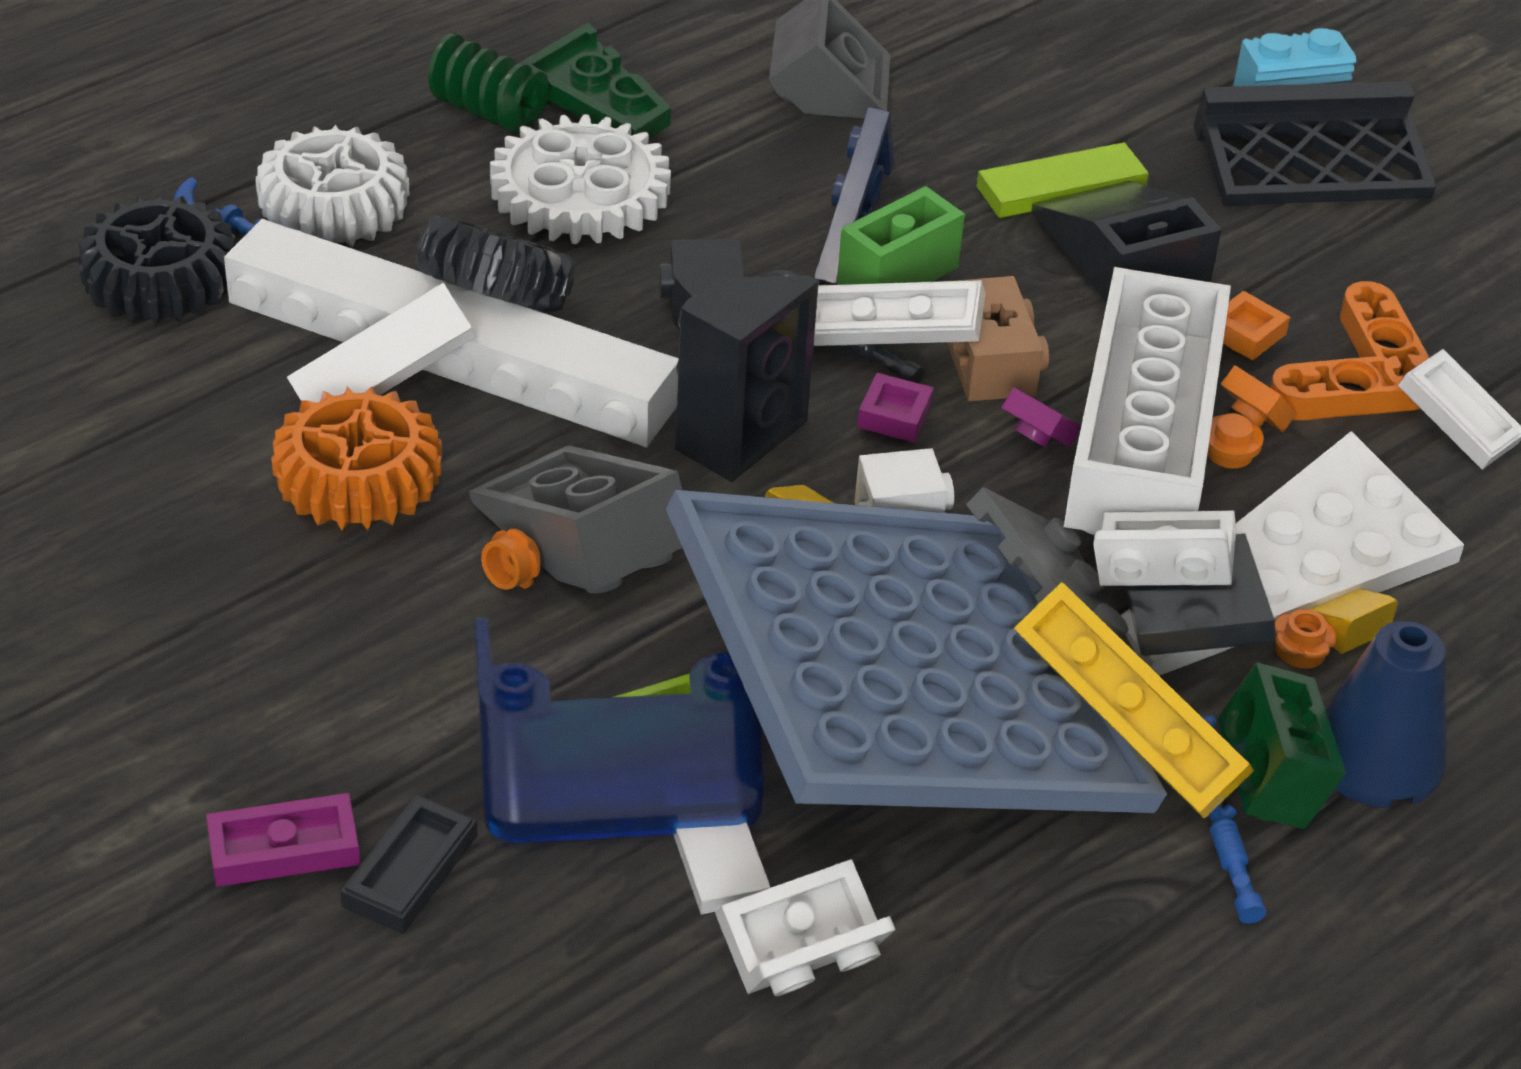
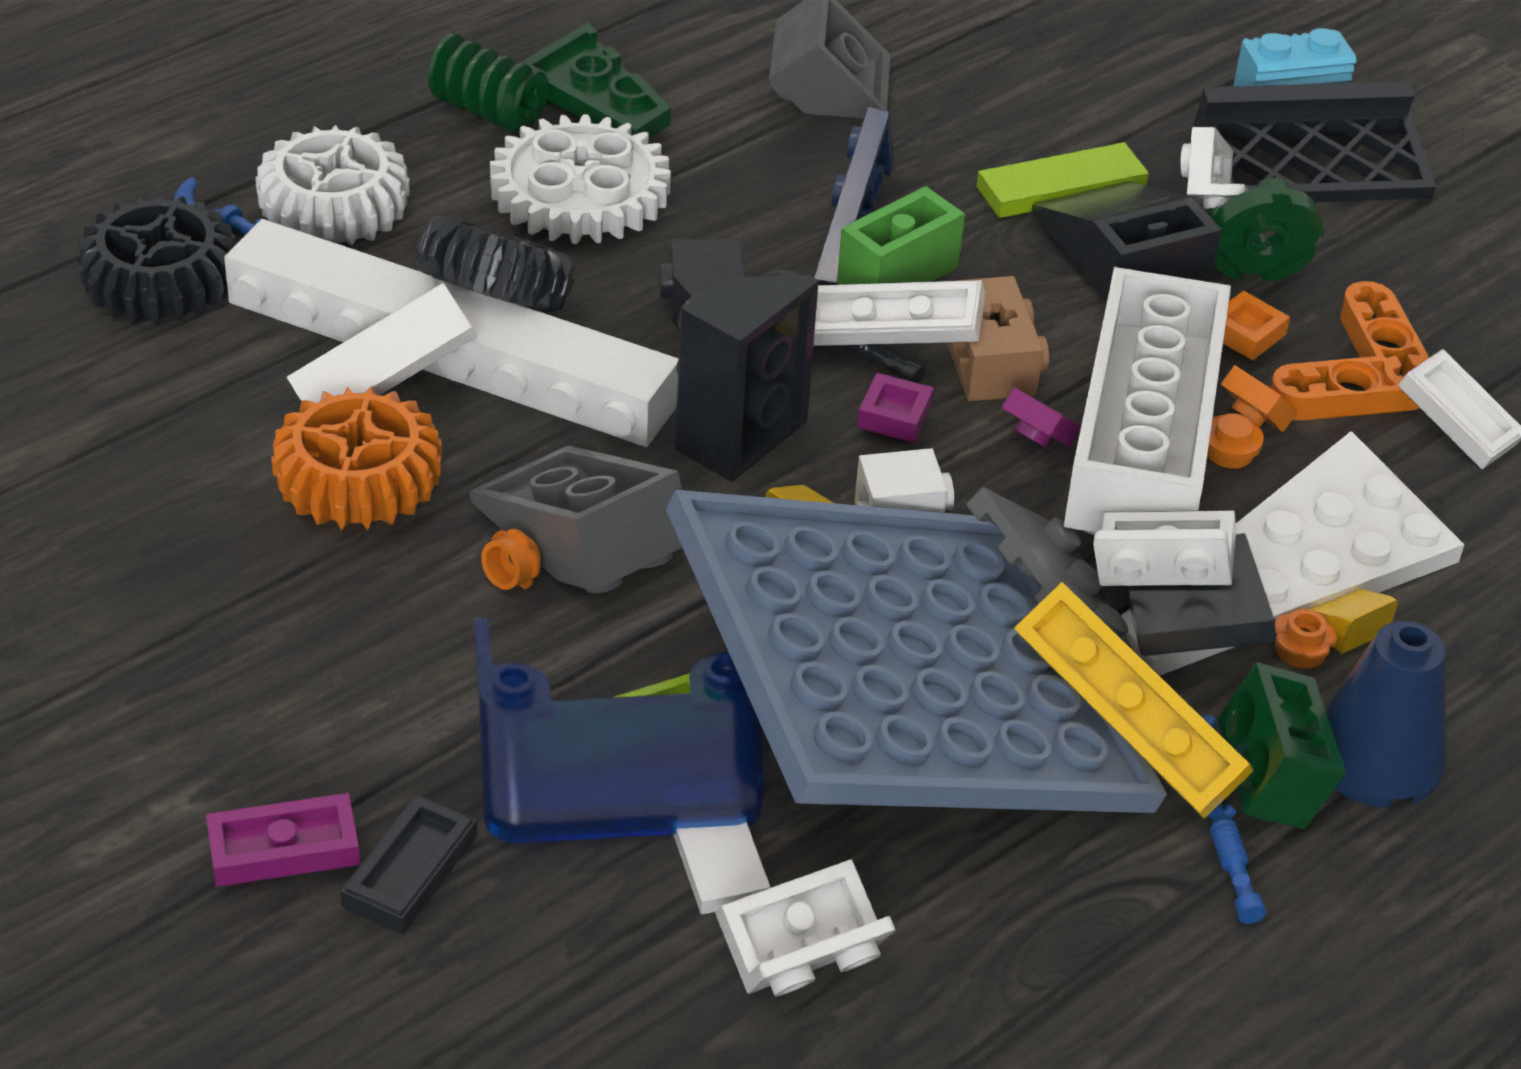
(1209, 168): none -> white bracket
(1267, 208): none -> dark green plate

